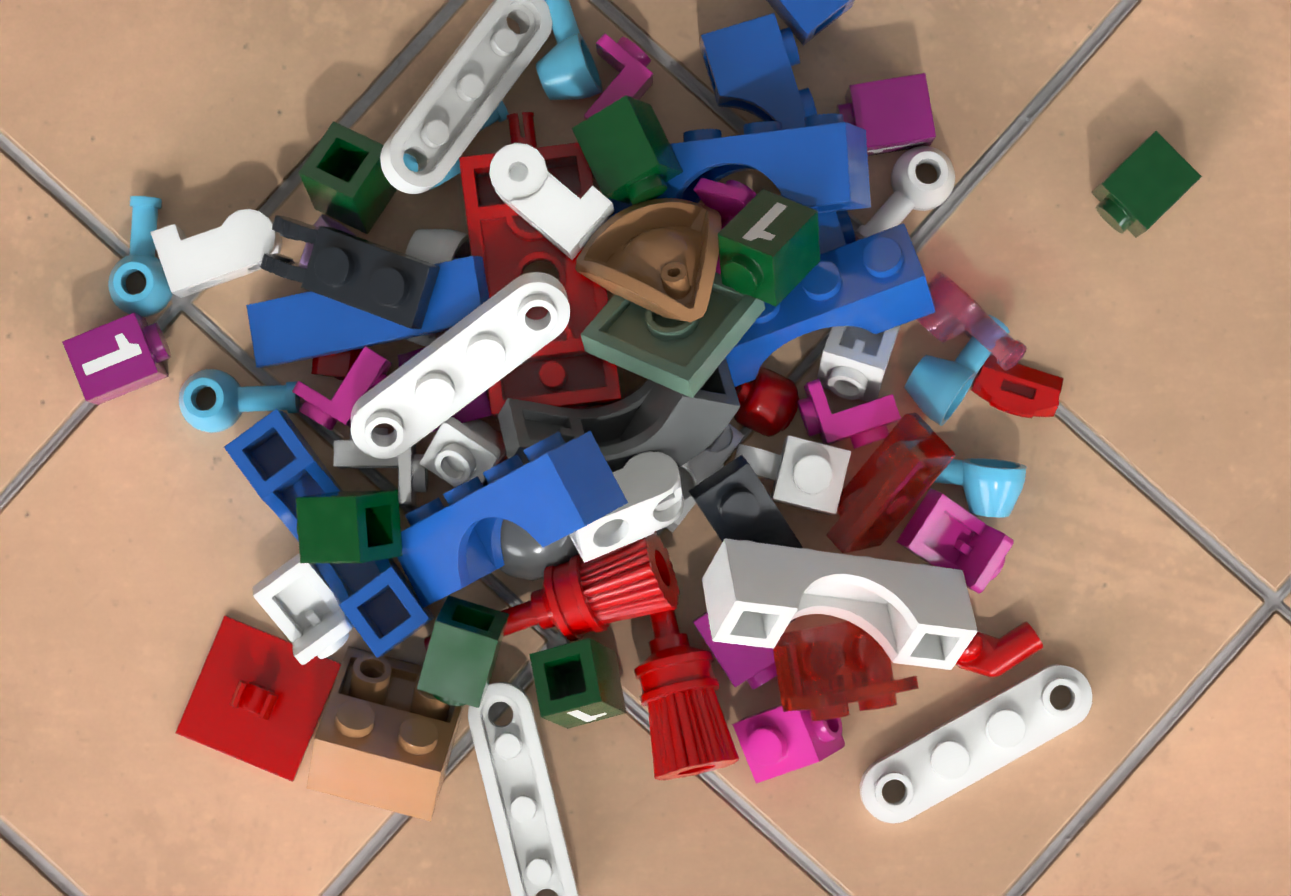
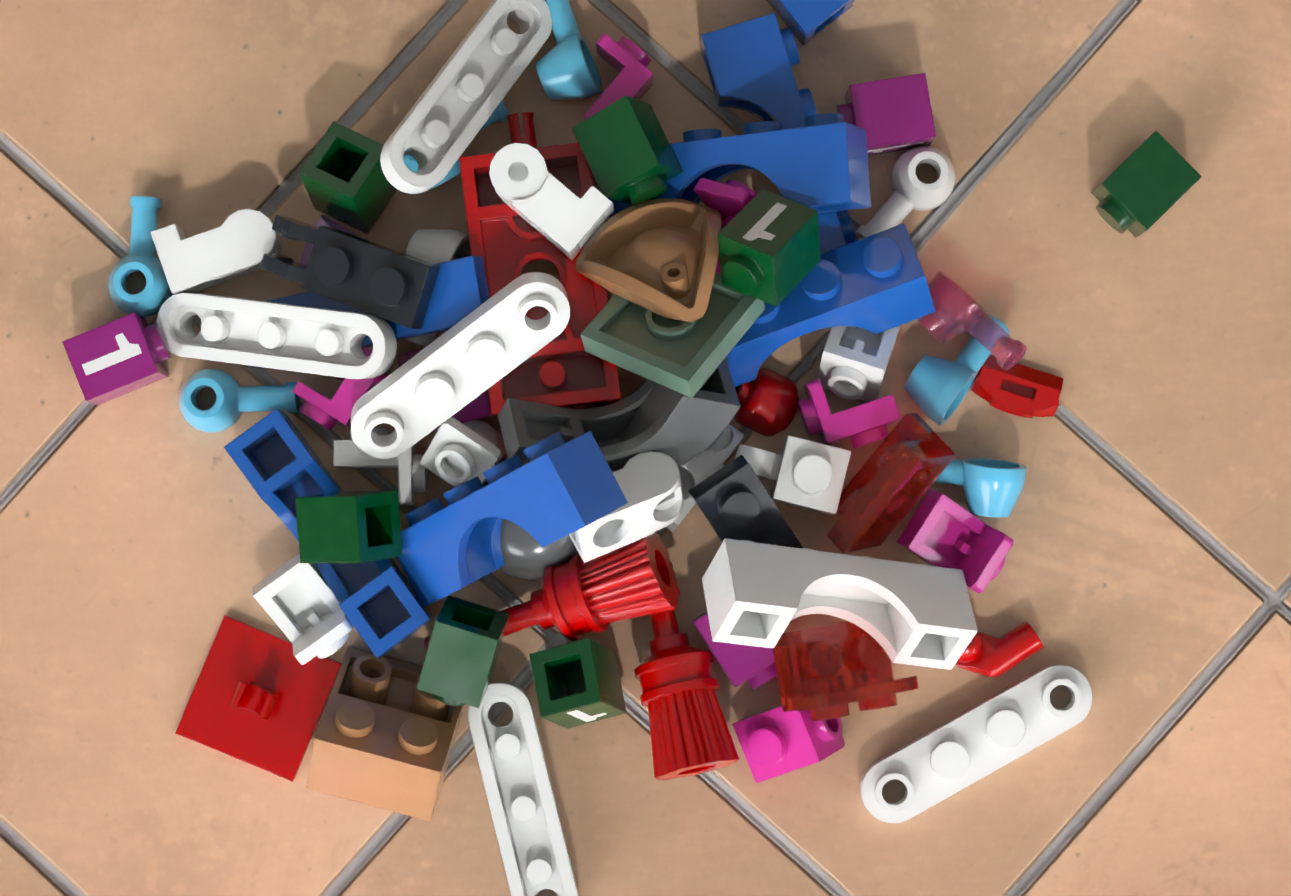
(276, 335): none -> white plate

